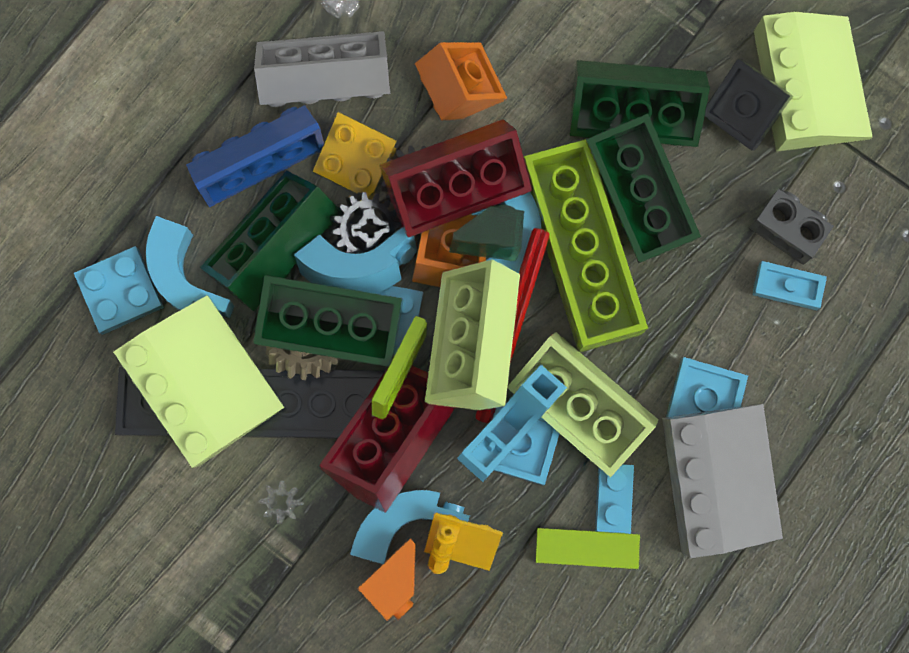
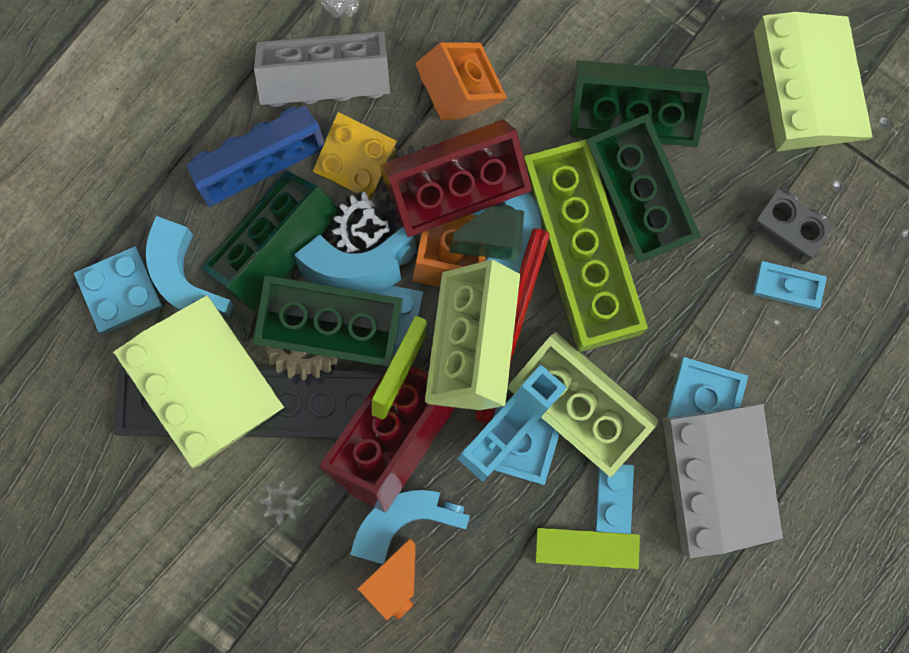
(460, 542): yellow hinge -> none
(747, 104): black tile -> none

